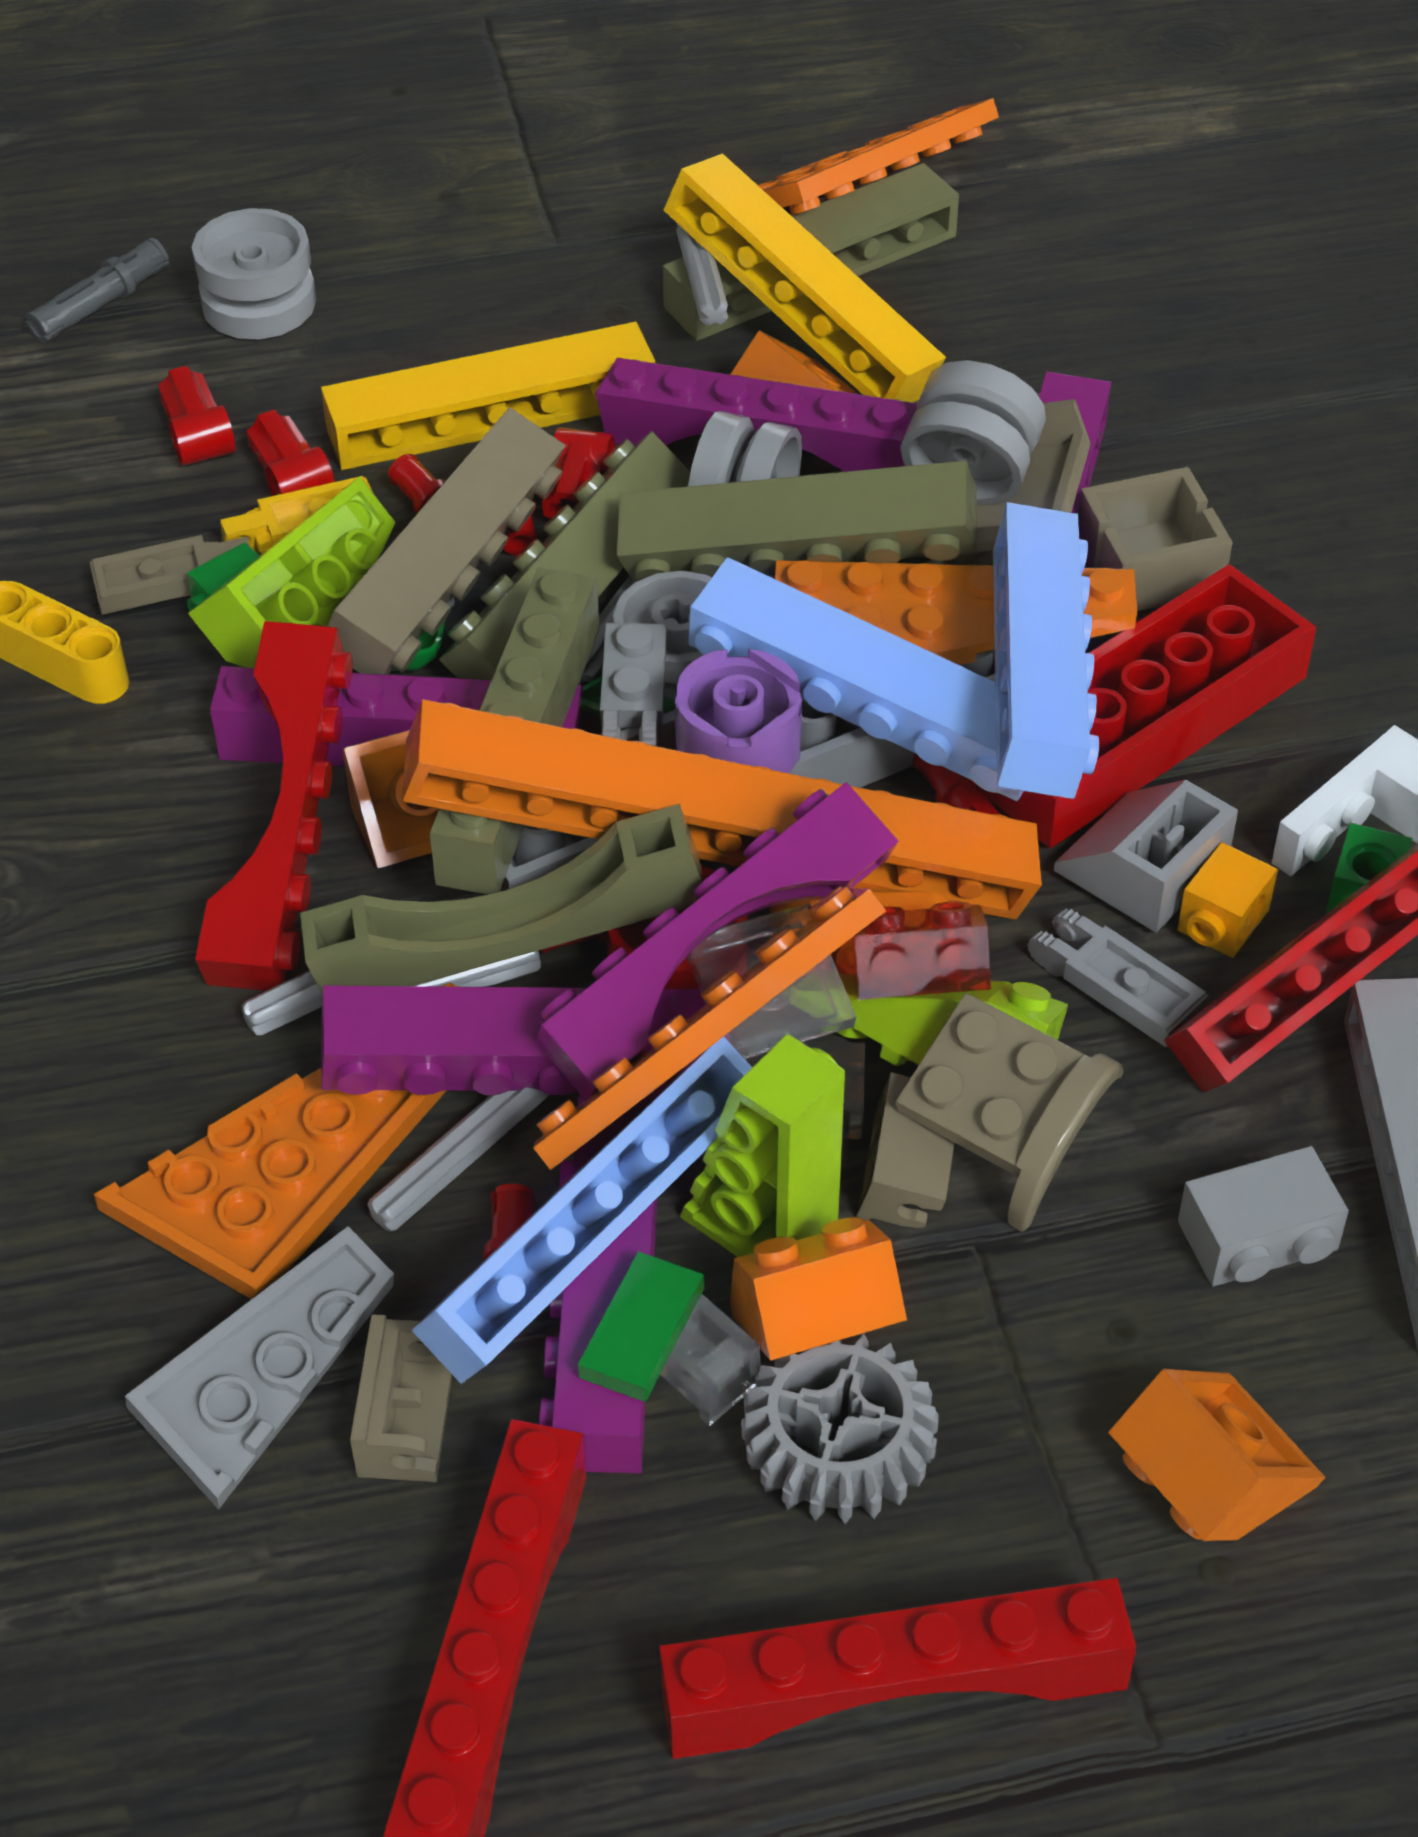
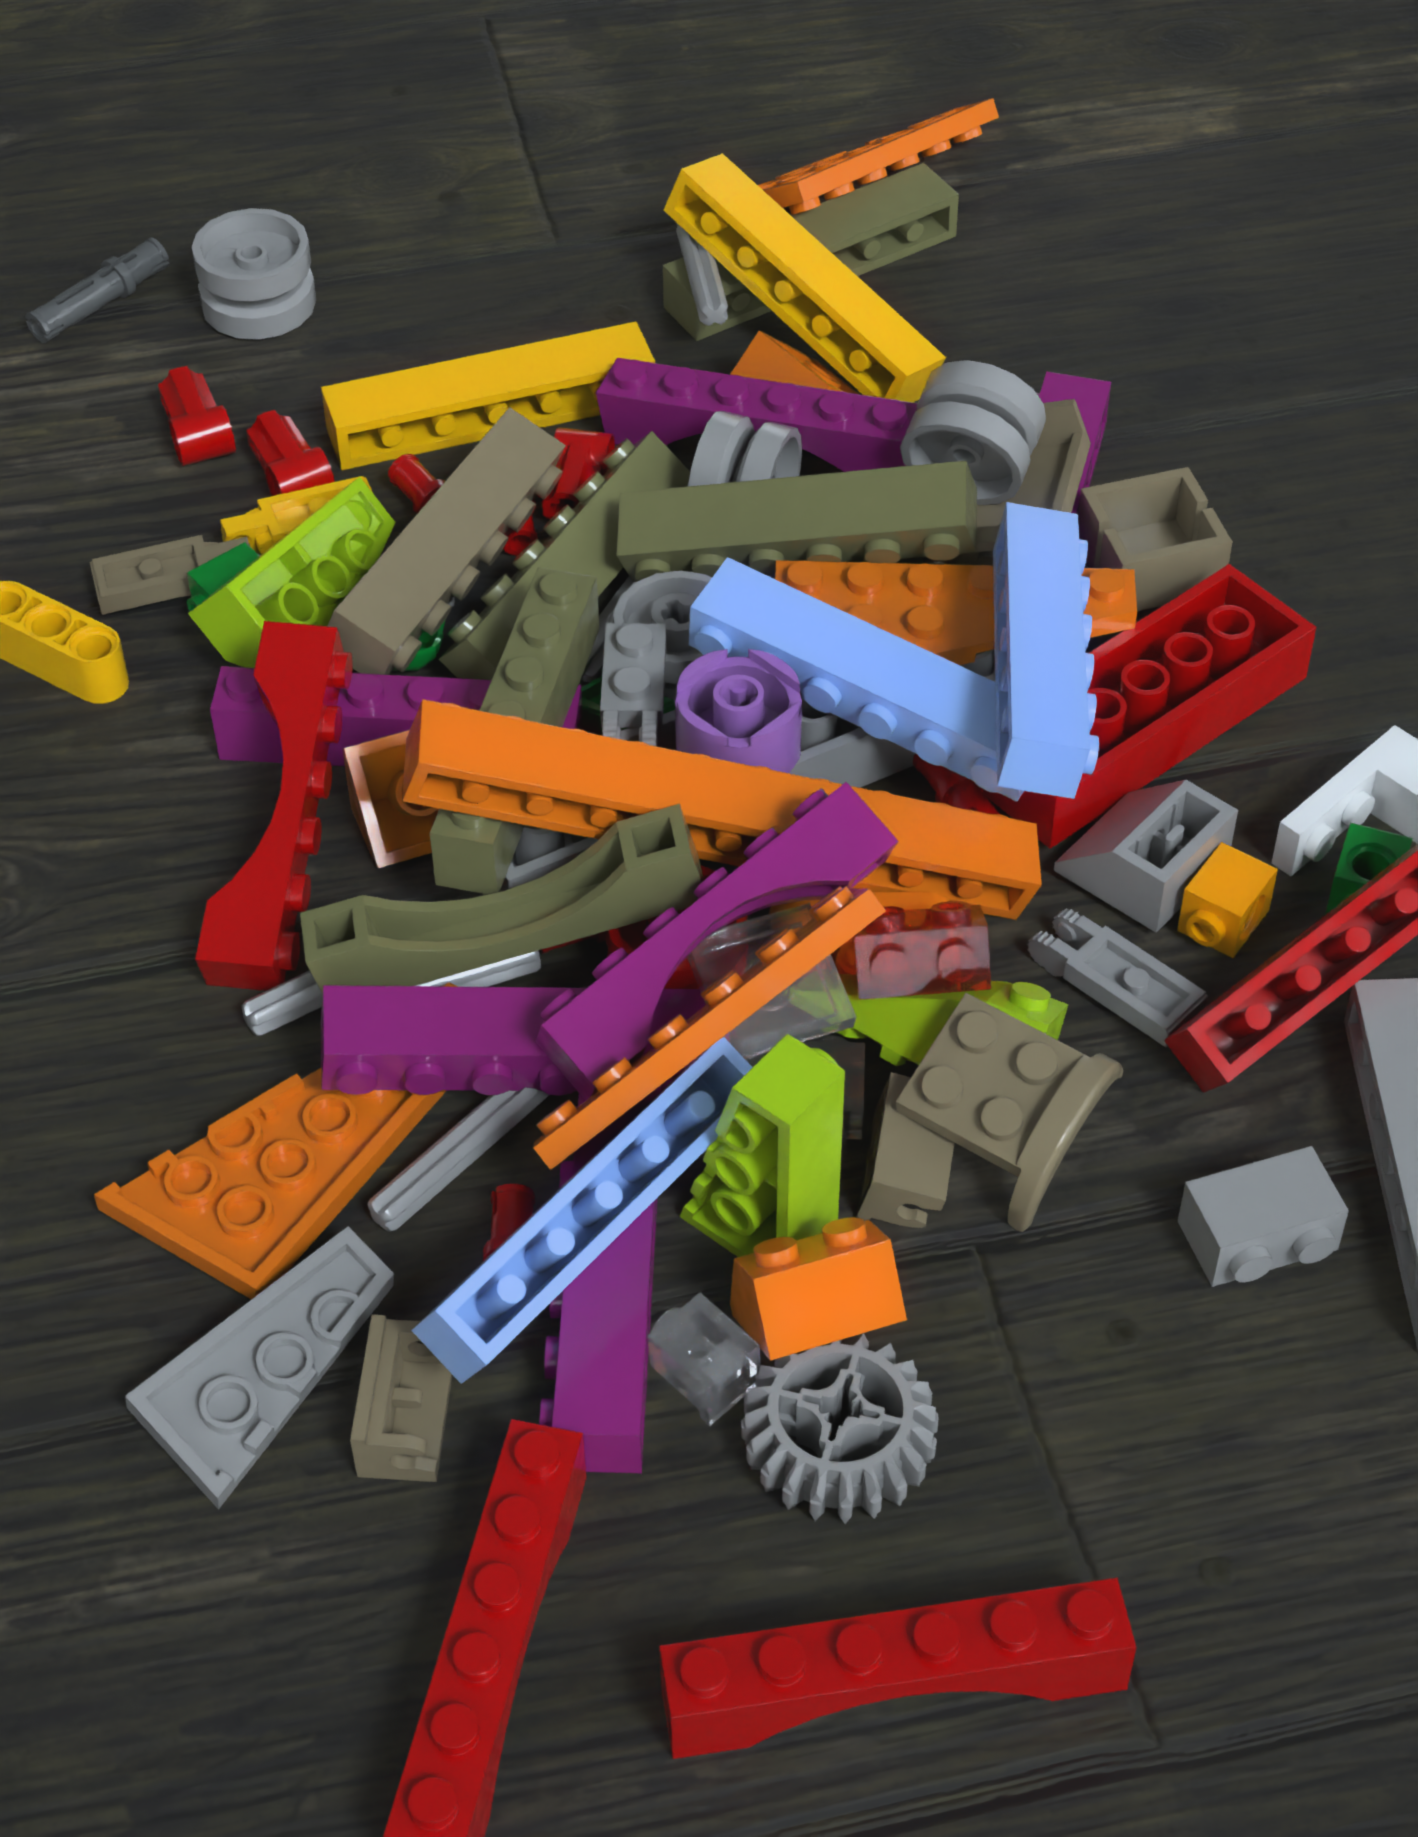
(641, 1326): green tile -> none
(1212, 1454): orange slope -> none

